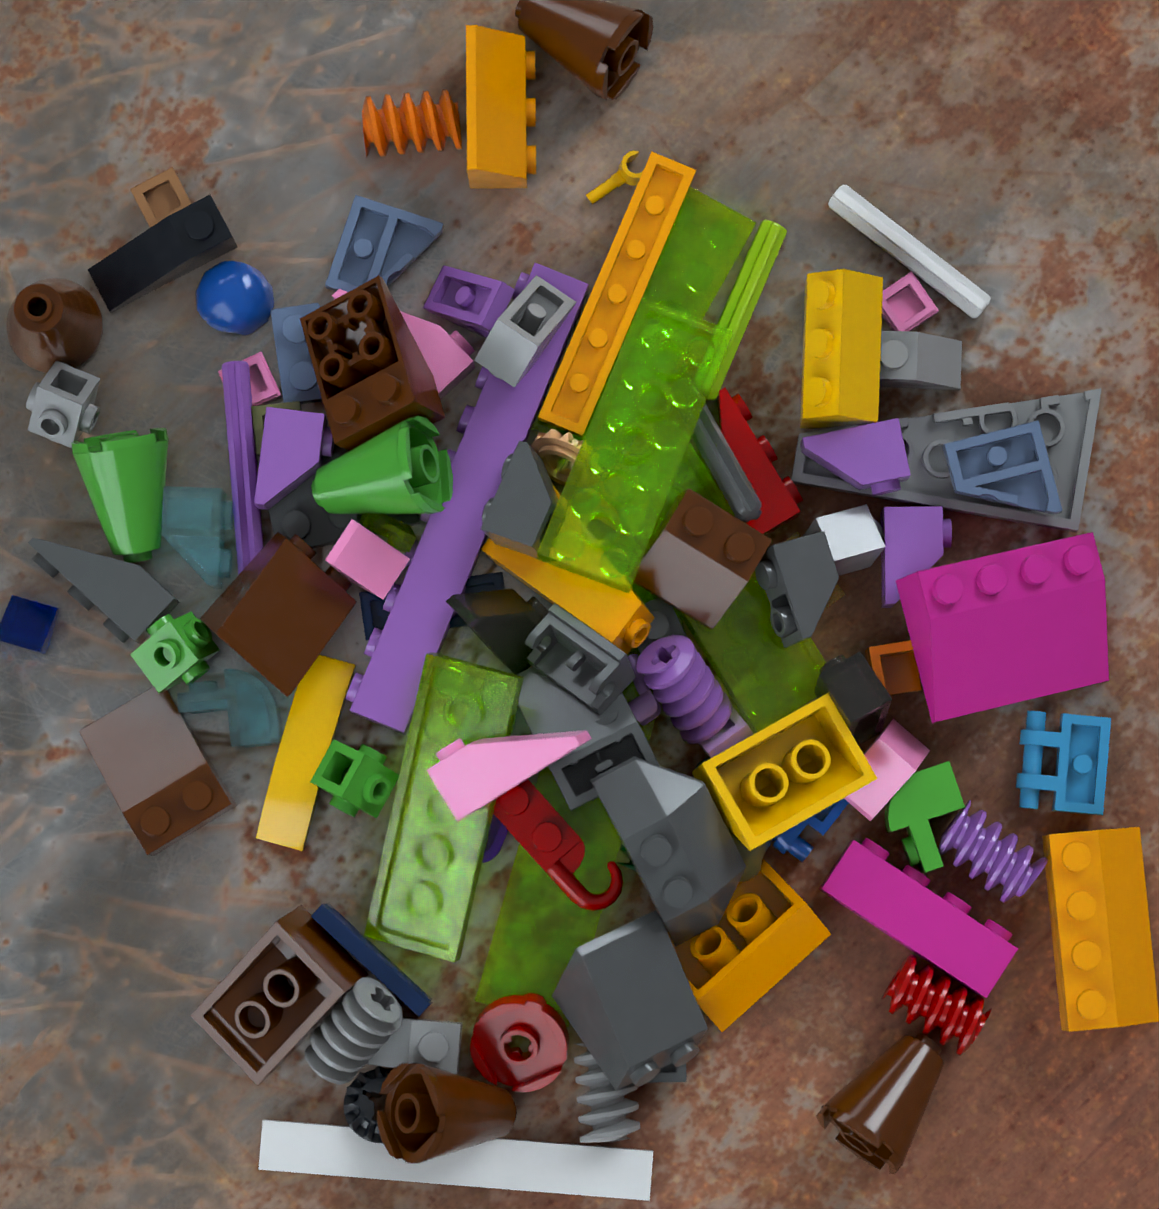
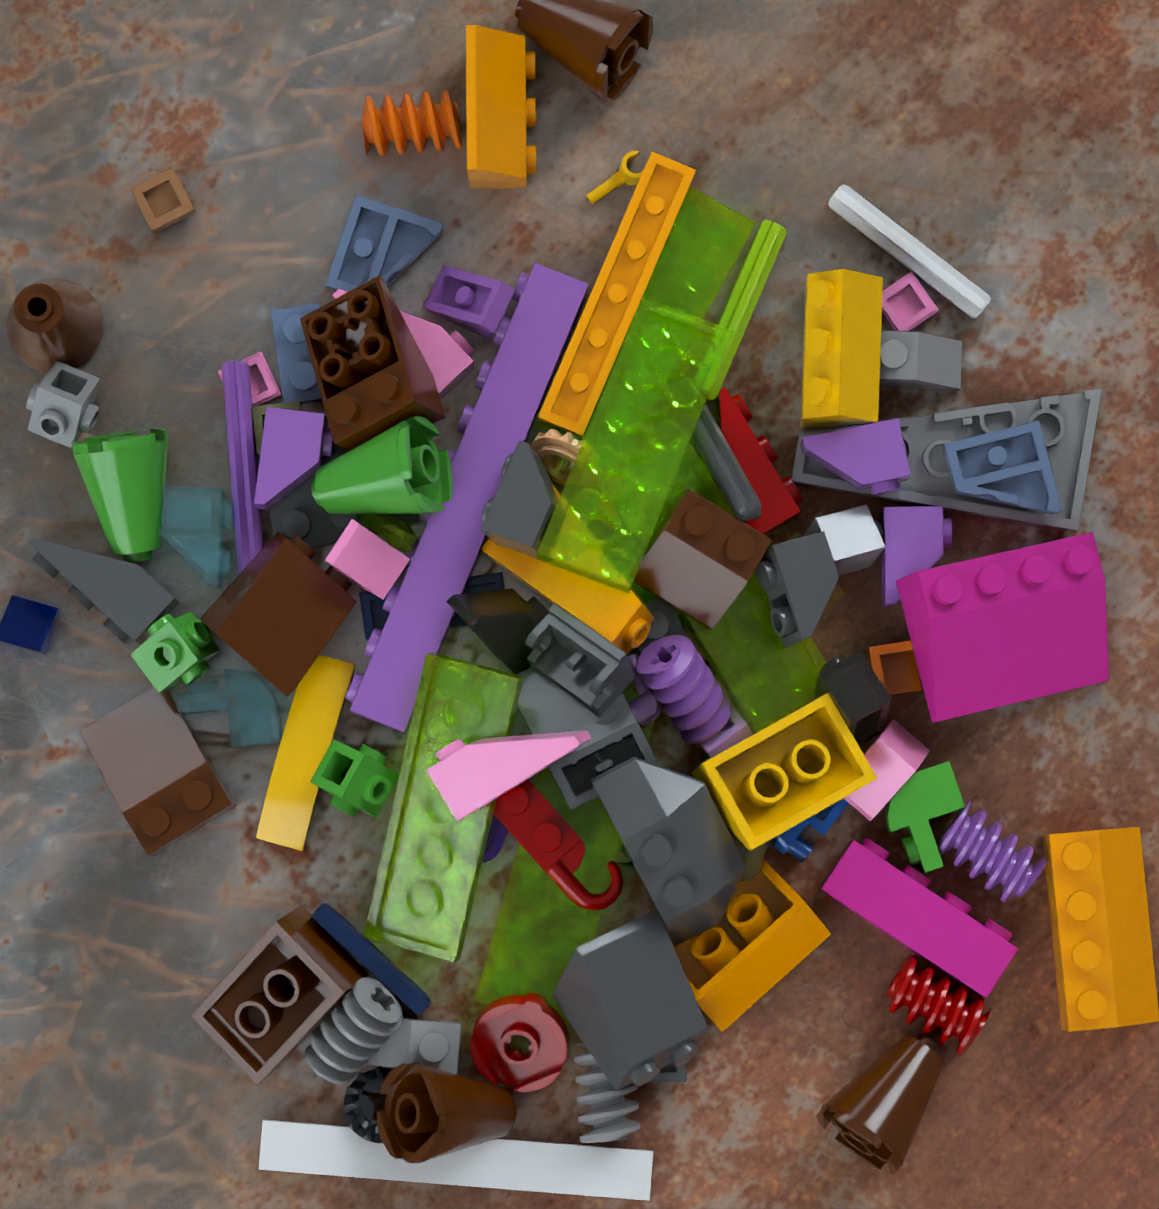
(163, 254): black slope -> none
(234, 298): blue hair -> none
(524, 331): light grey slope -> none
(1080, 762): dark azure plate -> none

